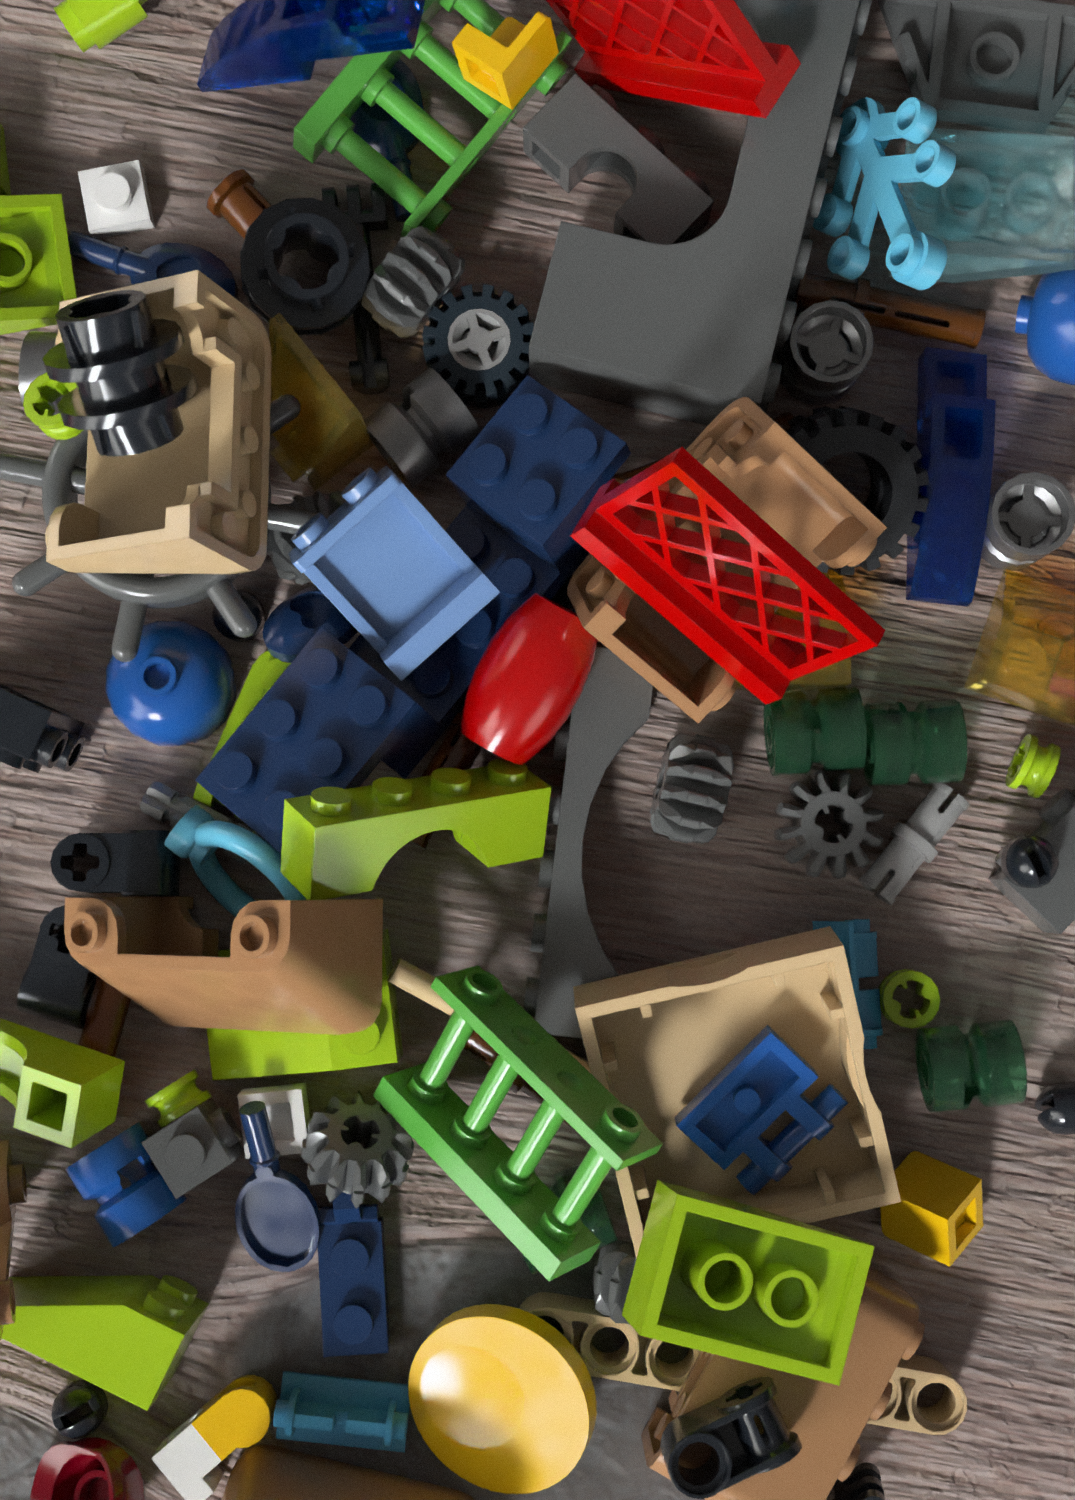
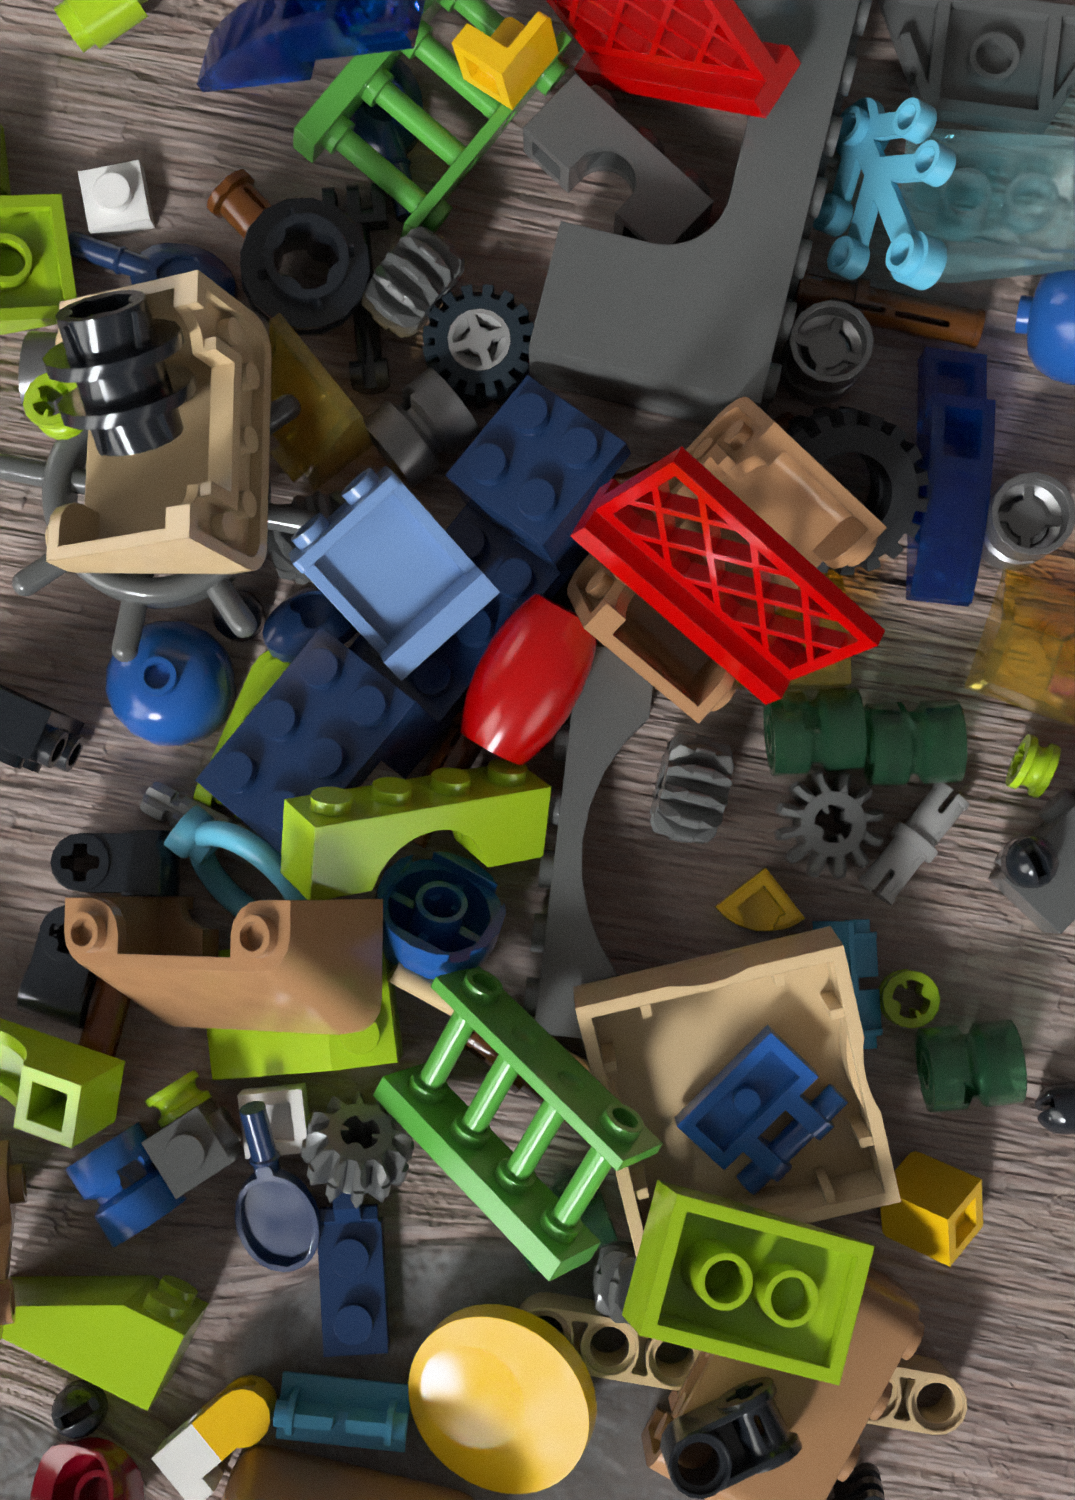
(439, 914): none -> blue cylinder
(760, 905): none -> yellow tile

